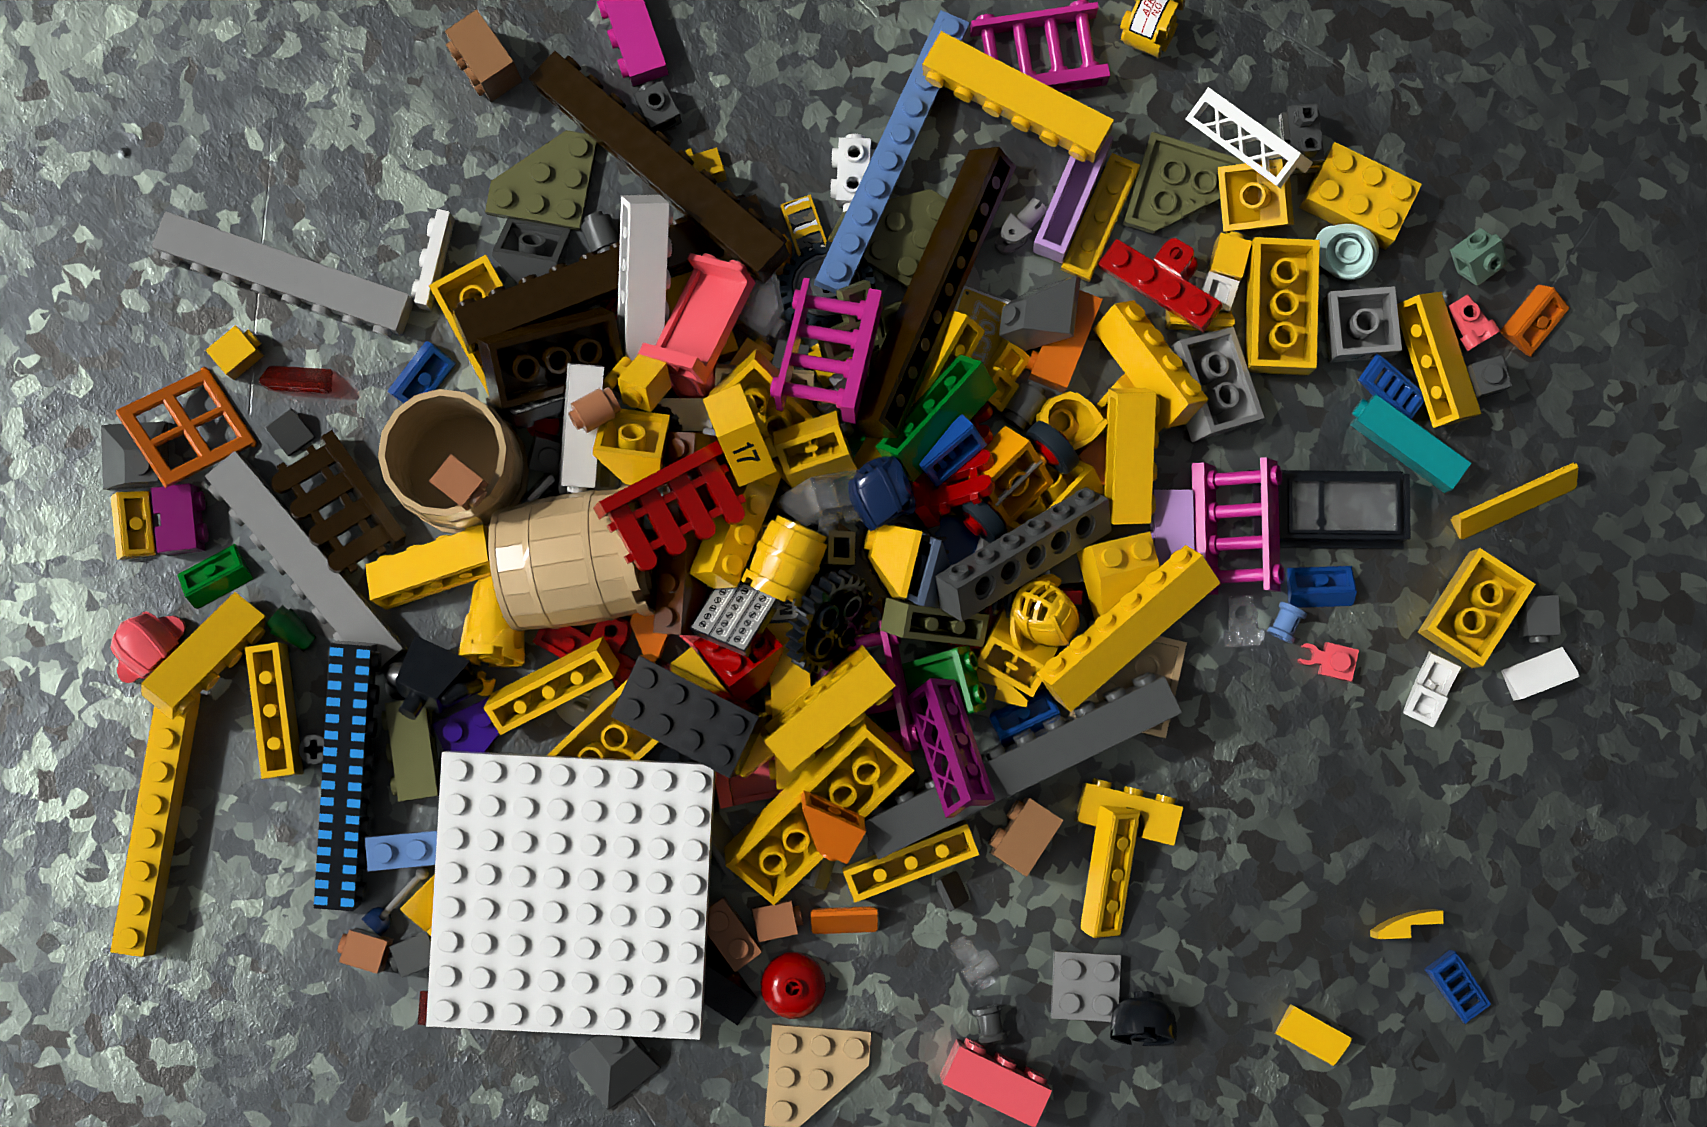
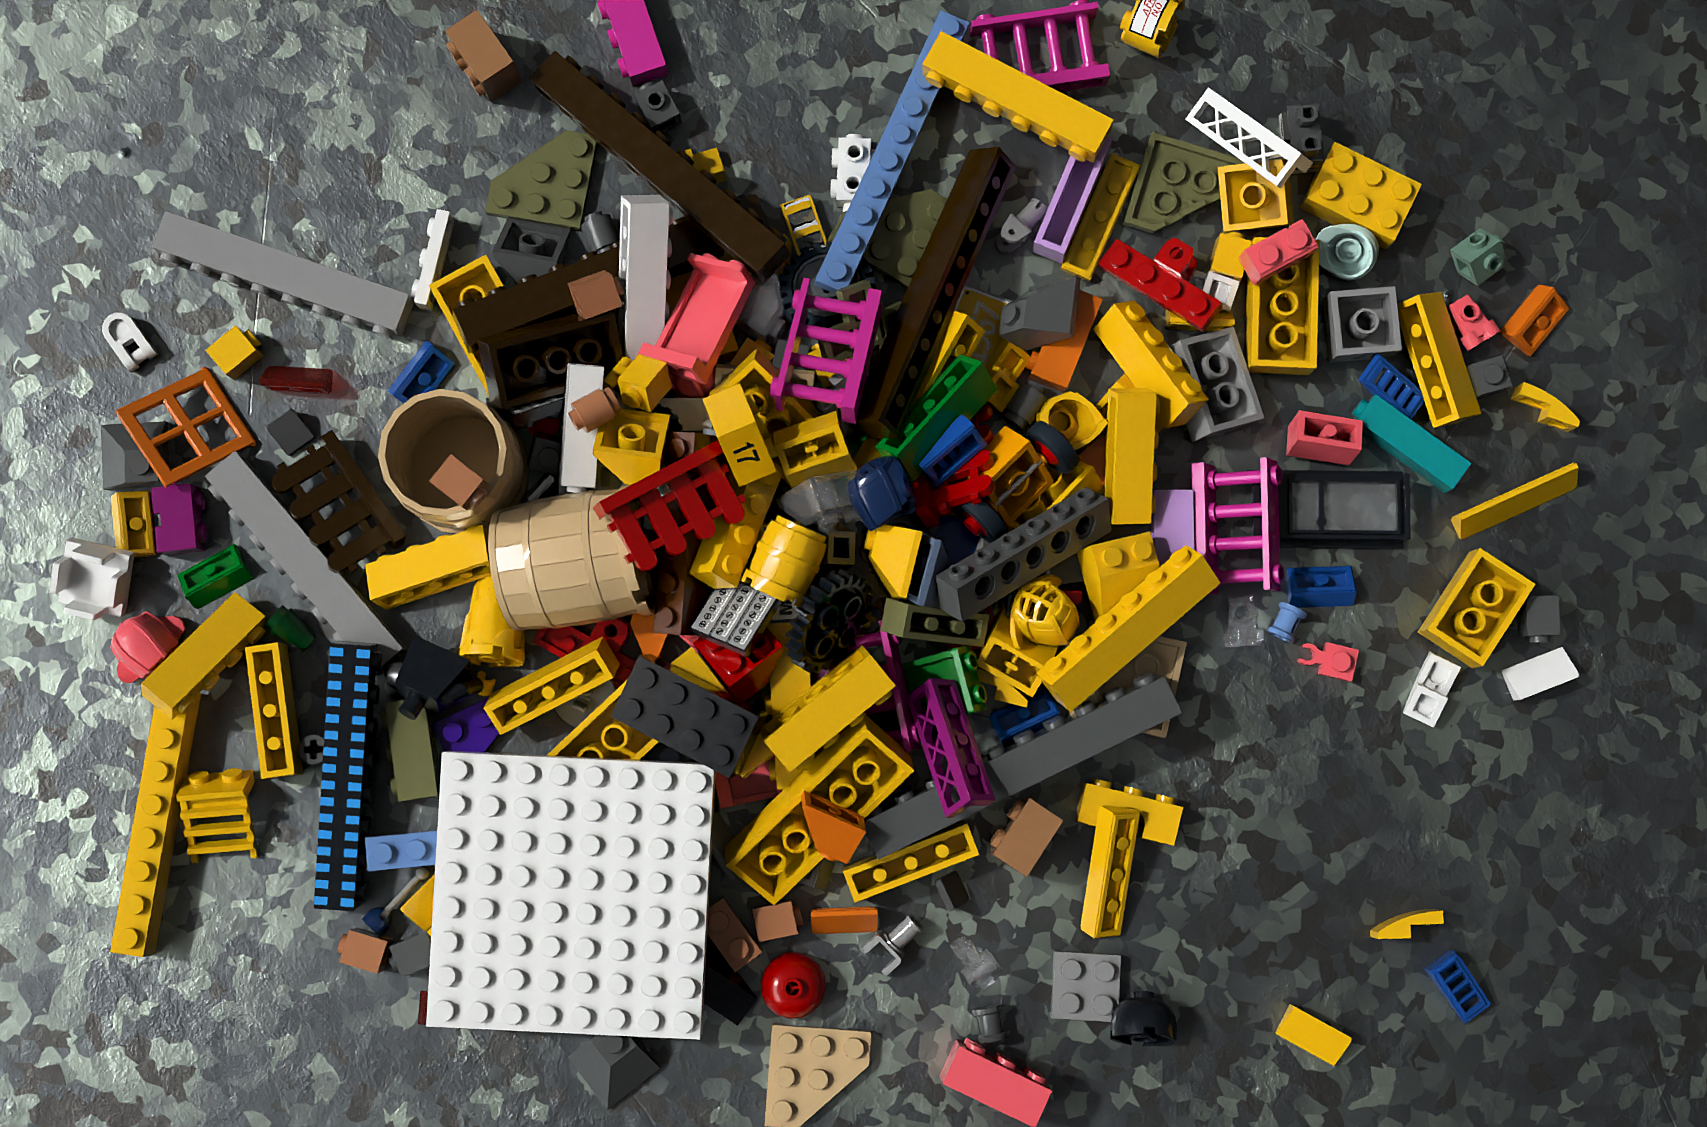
(92, 579): none -> white panel
(120, 332): none -> white plate
(215, 796): none -> yellow plate
(596, 294): none -> nougat brick
(895, 941): none -> light grey piece
(1278, 252): none -> coral brick
(1324, 438): none -> coral brick
(1552, 412): none -> yellow slope

